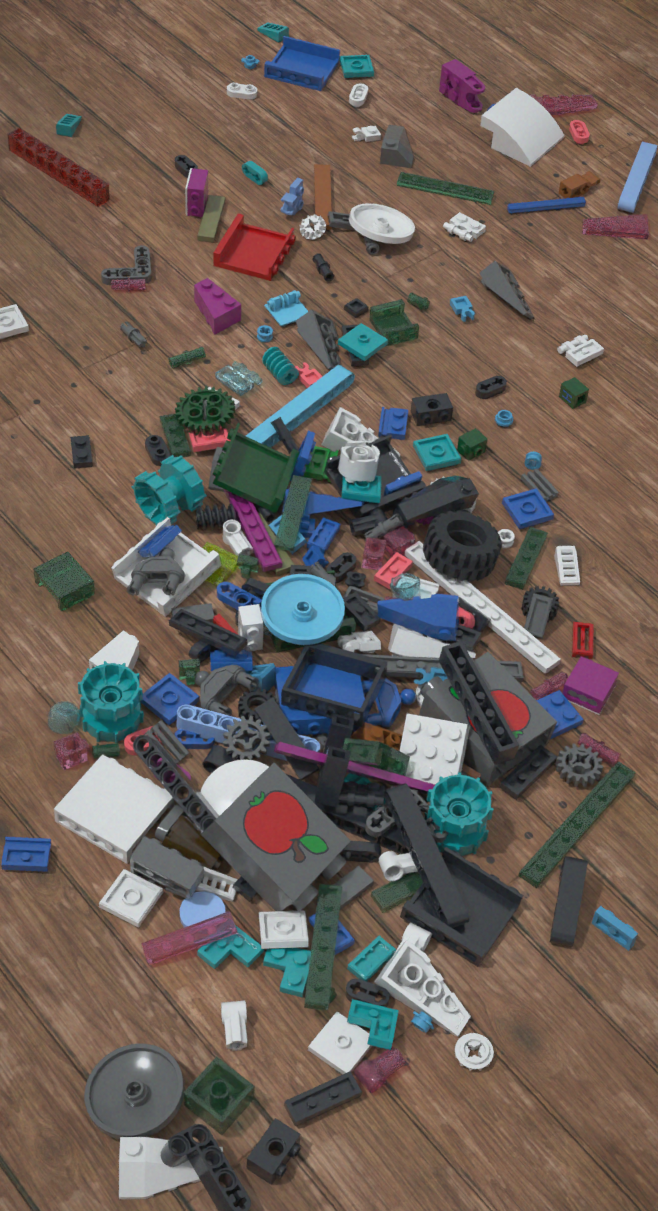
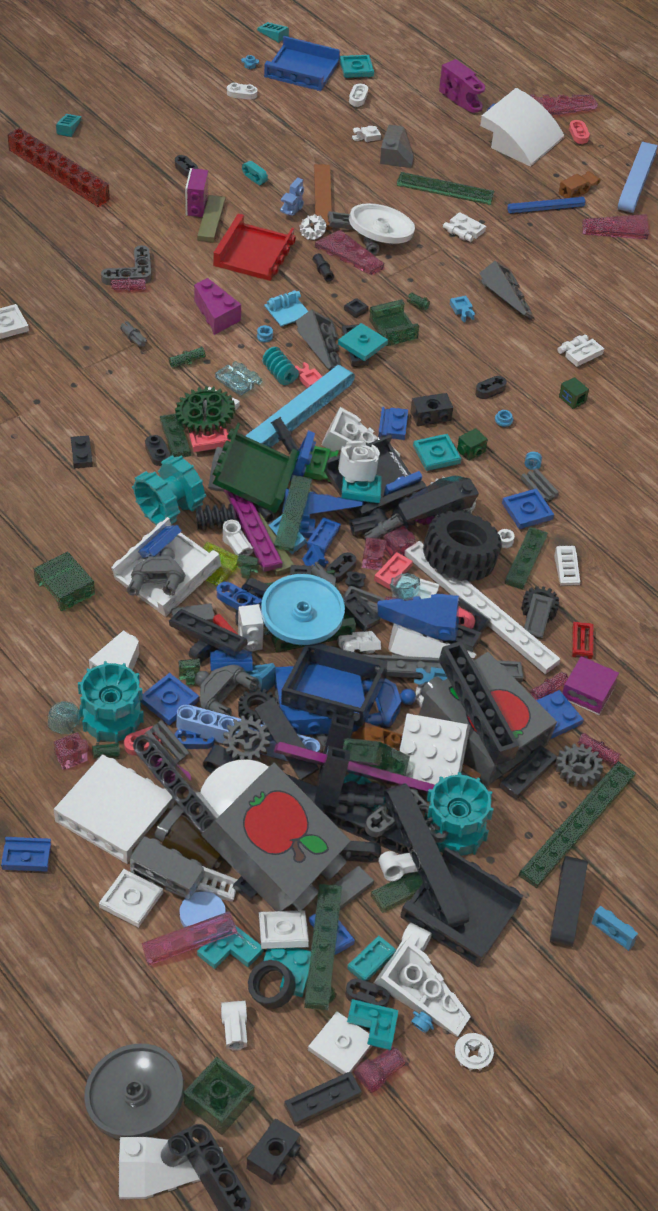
(257, 975): none -> black tyre
(350, 251): none -> clear pink wing

